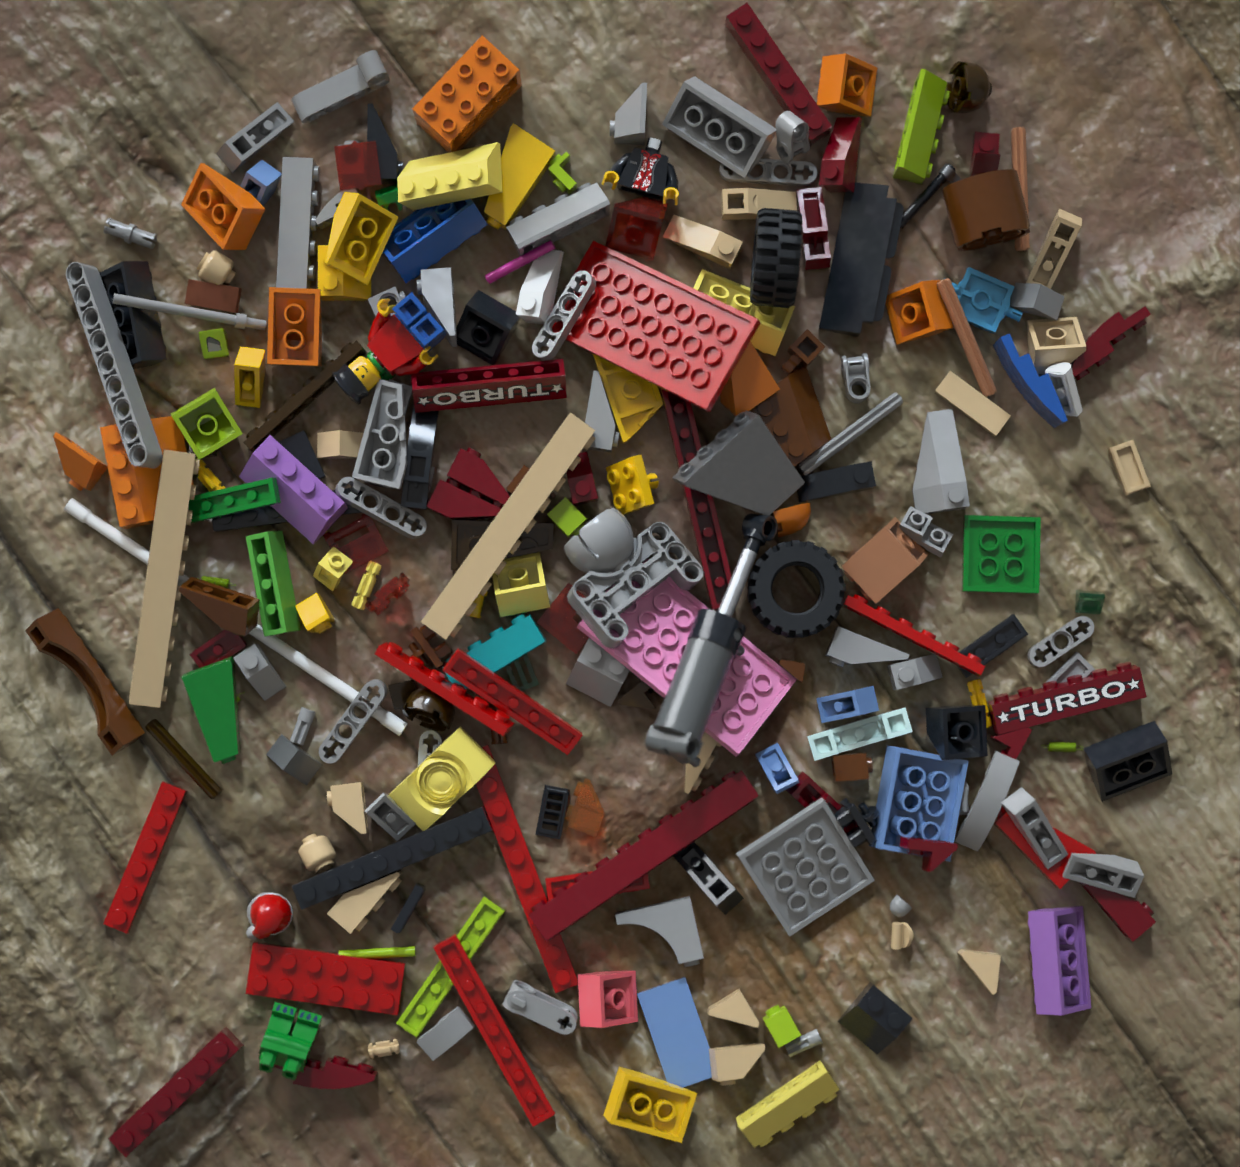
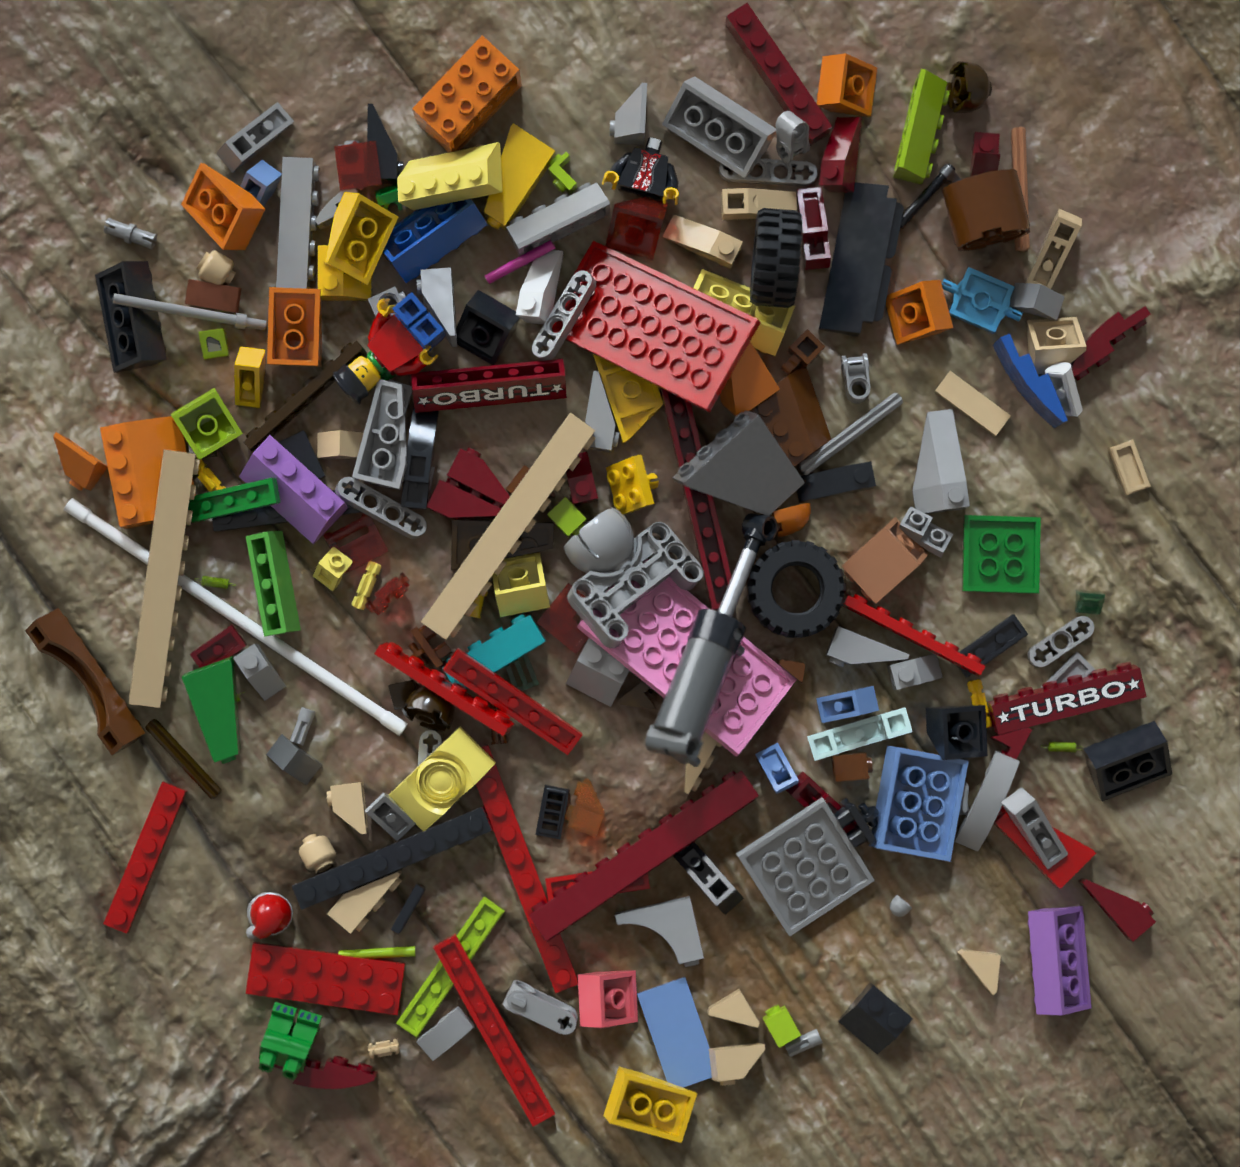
(114, 365): light grey beam -> none
(175, 1092): dark red brick -> none
(224, 606): reddish brown slope -> none
(315, 614): yellow slope -> none
(342, 88): light grey beam -> none
(353, 721): light grey beam -> none
(787, 1104): light yellow slope -> none
(901, 935): tan plate -> none
(934, 850): dark red slope -> none
(966, 337): nougat axle -> none
(1105, 872): light grey slope -> none

